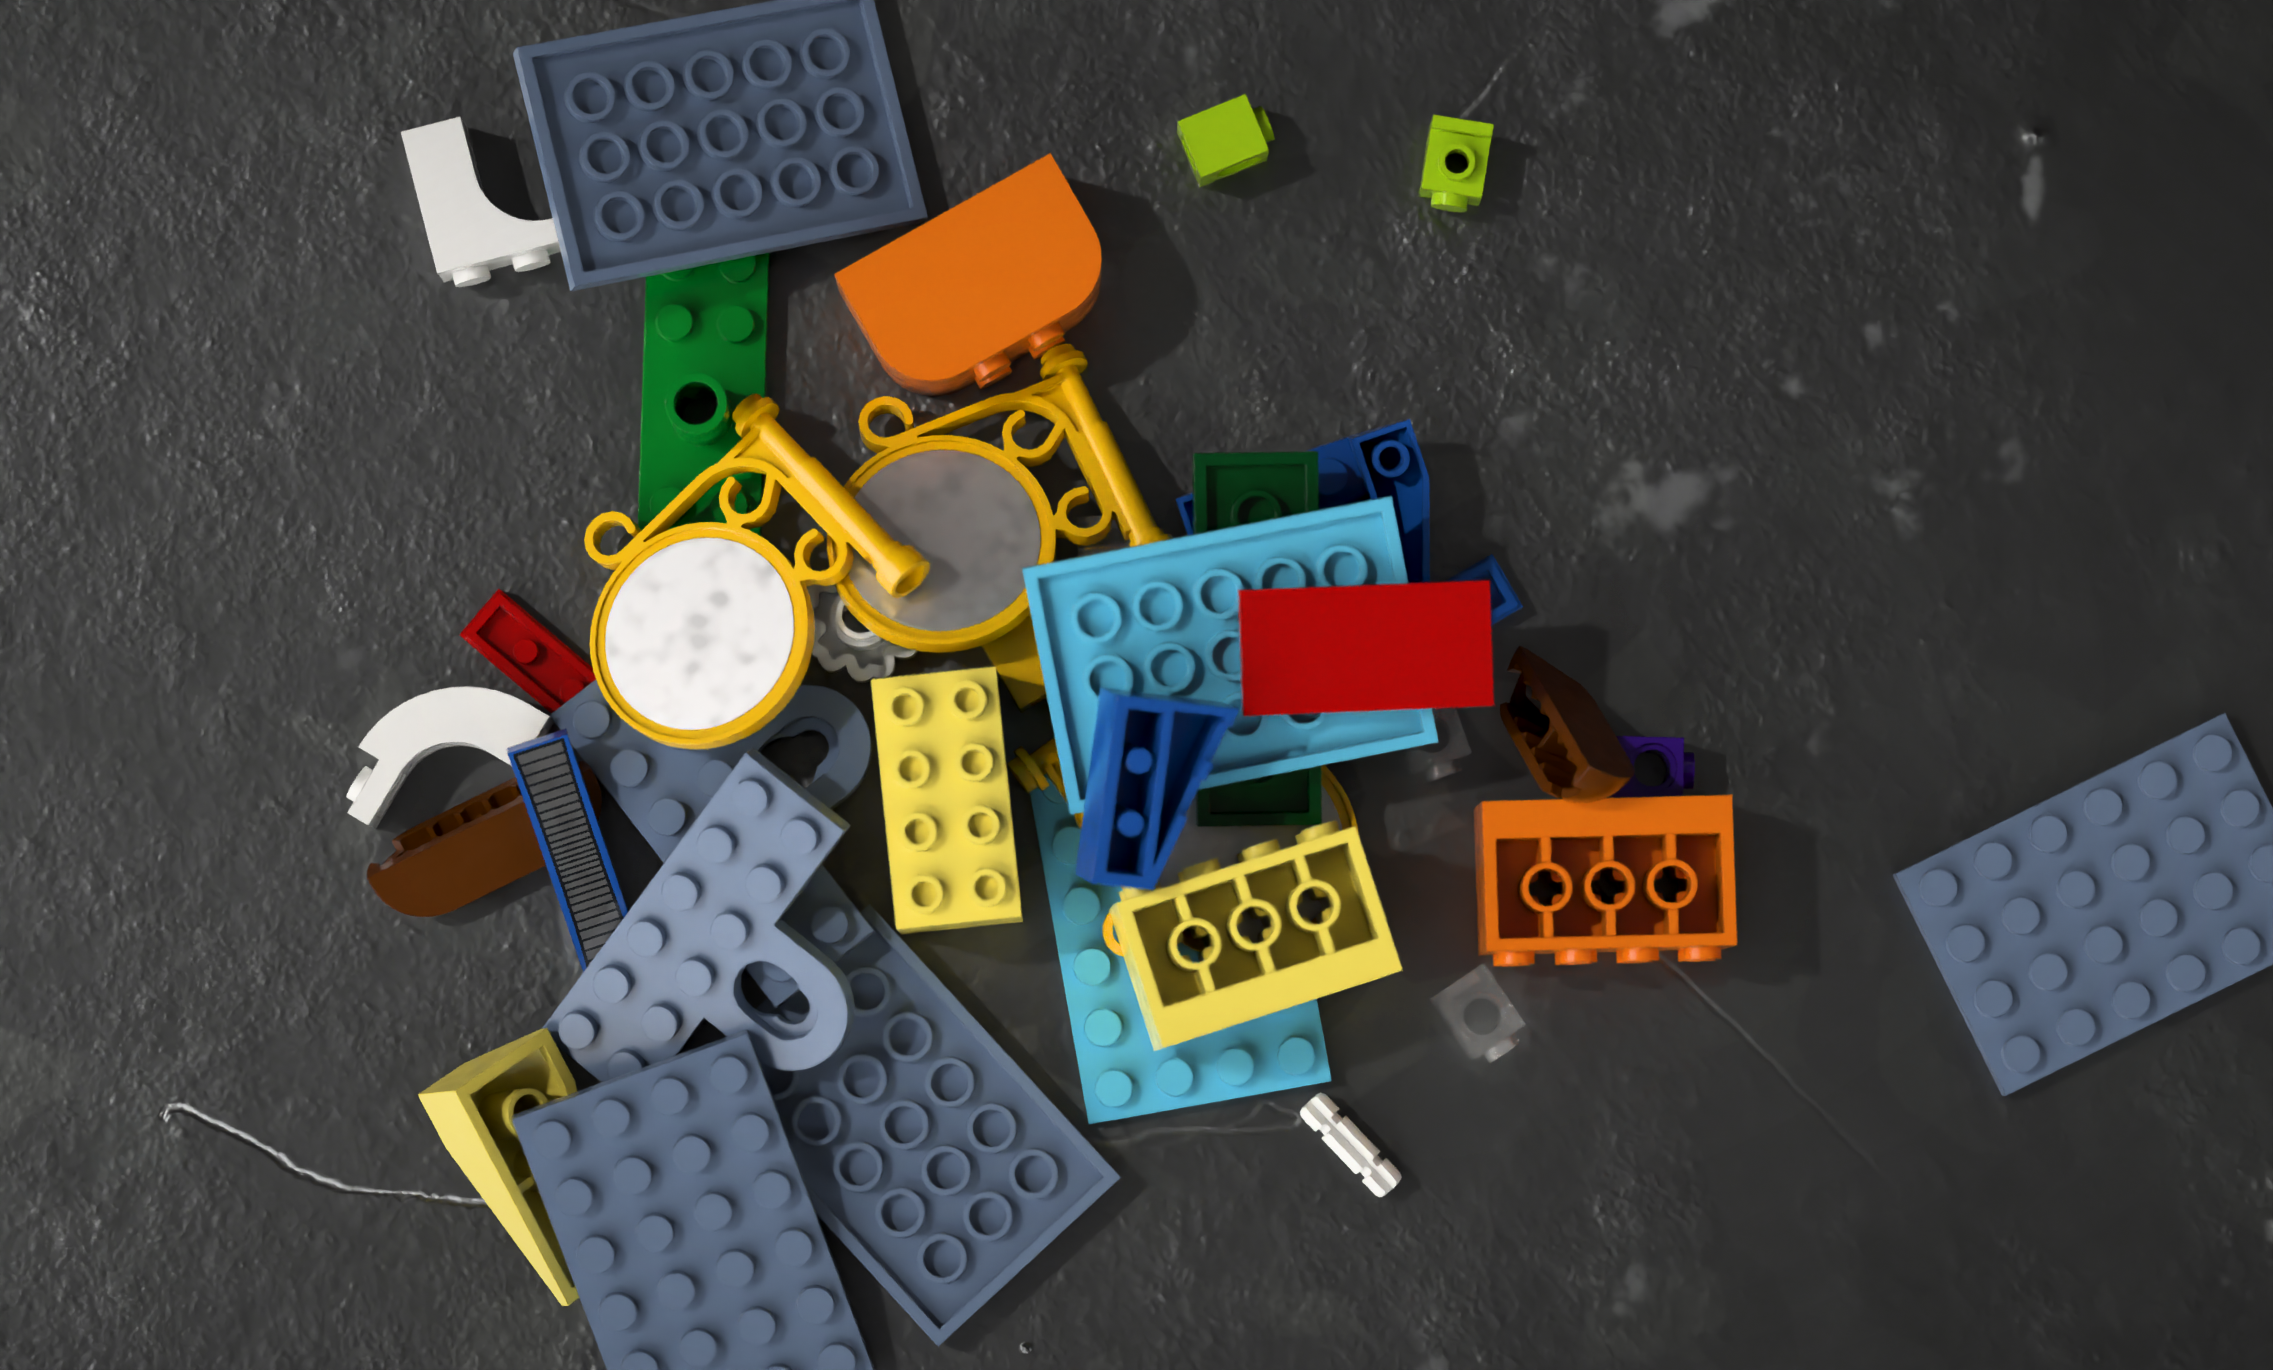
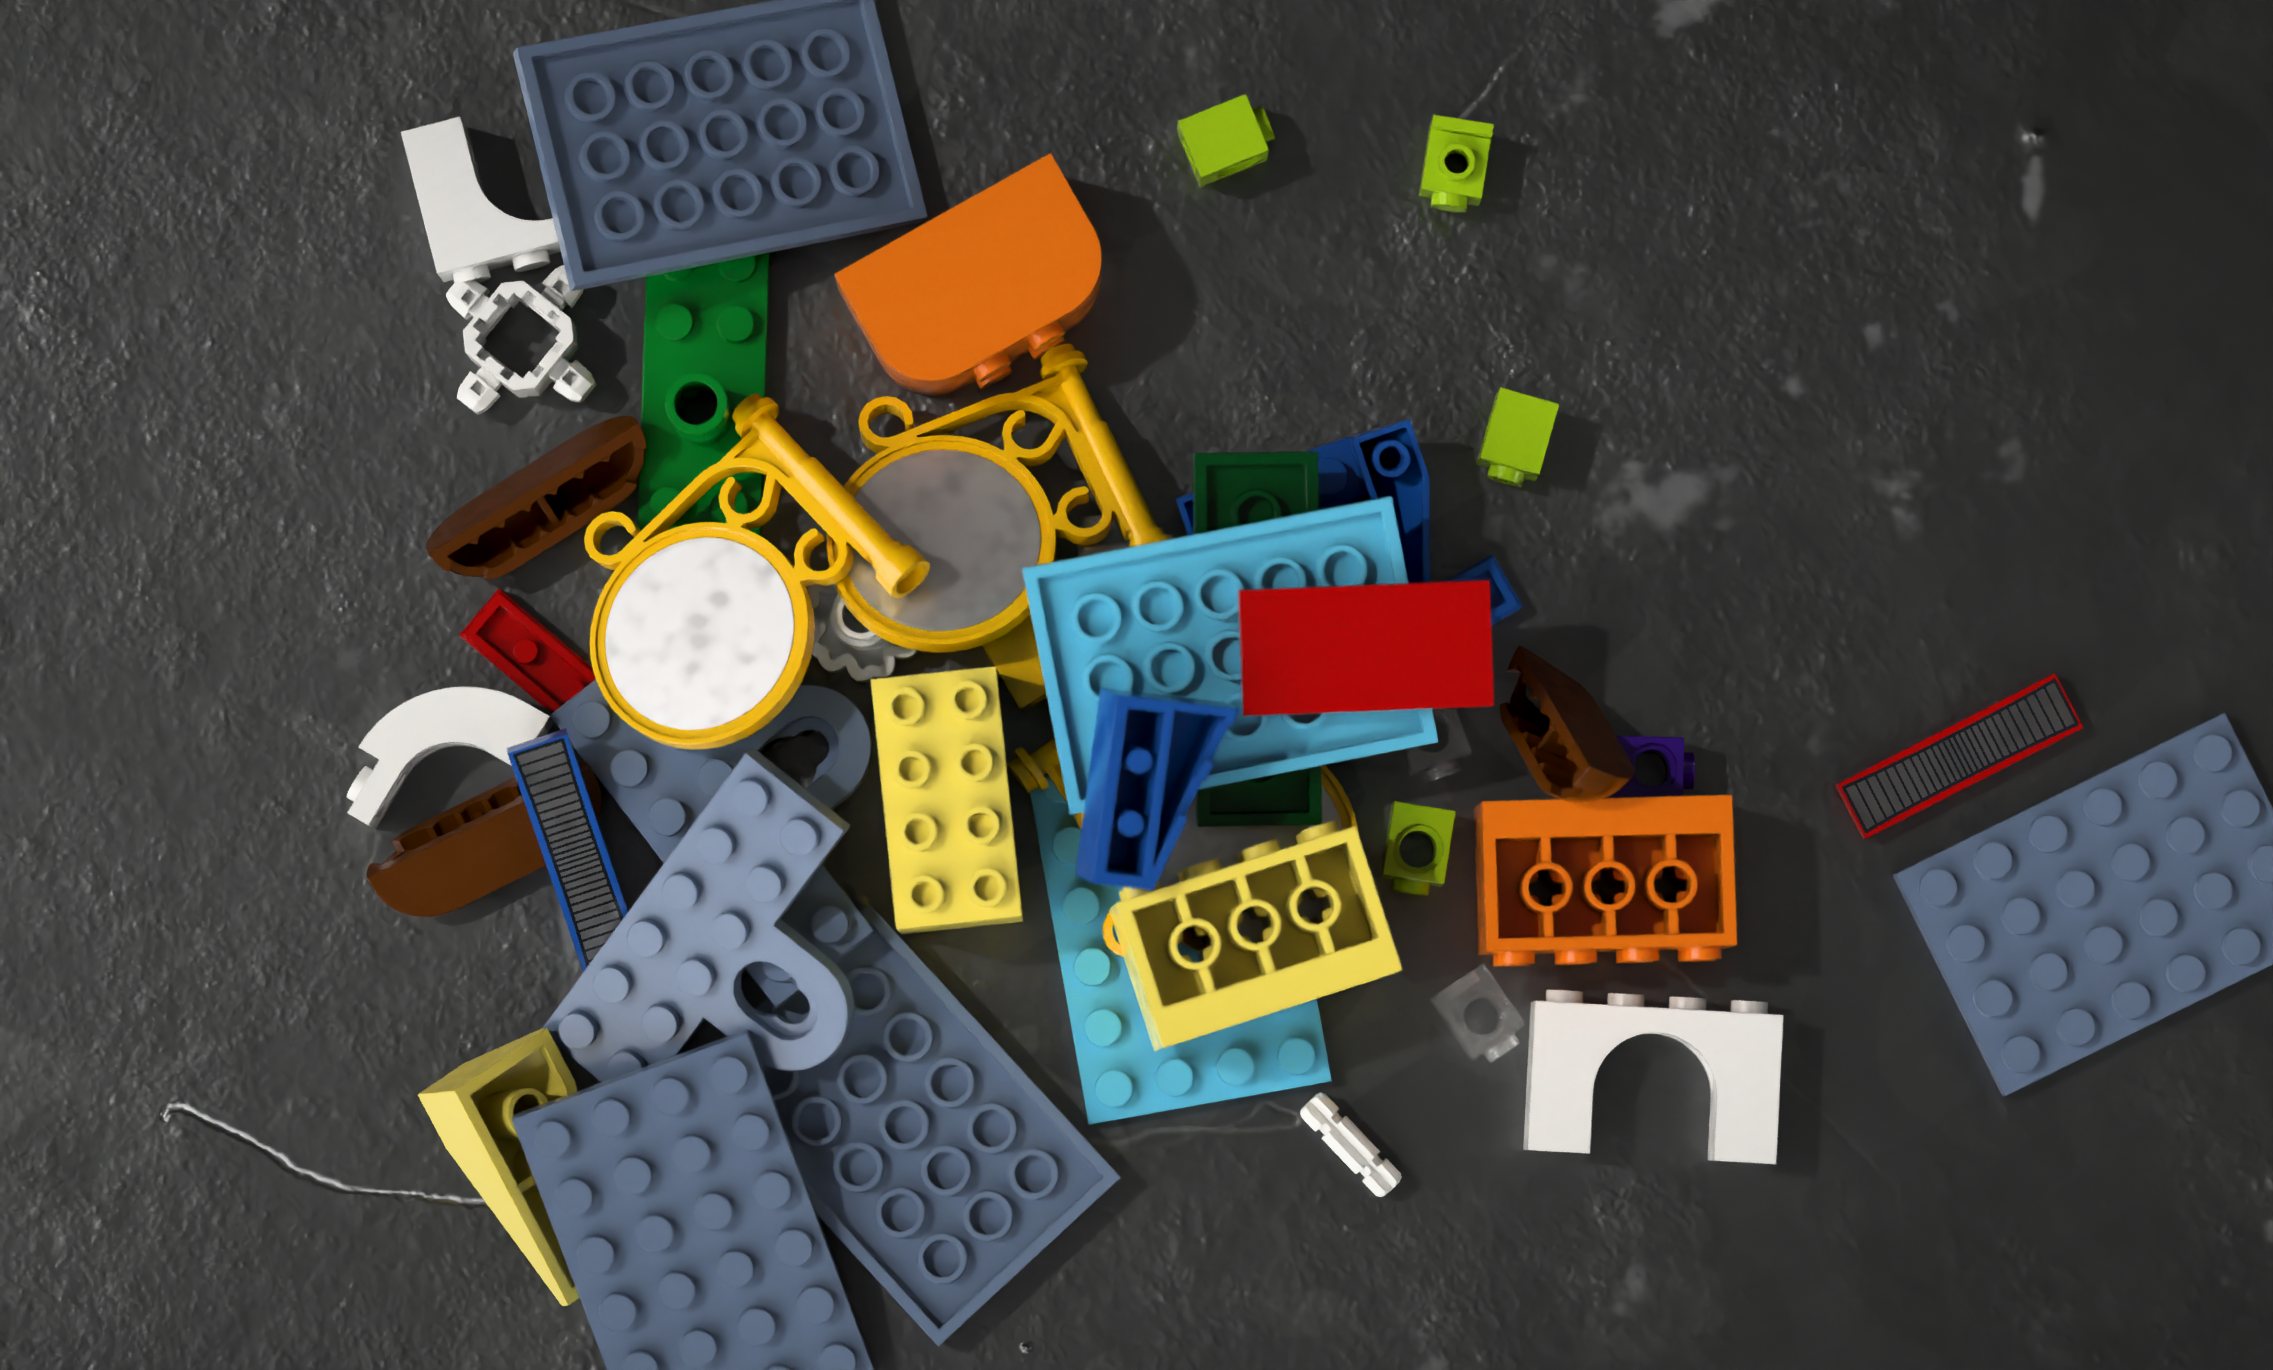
(480, 389): none -> white piece
(542, 502): none -> reddish brown brick
(1425, 820): none -> lime brick
(1516, 437): none -> lime brick
(1735, 1047): none -> white arch
(1959, 756): none -> tile

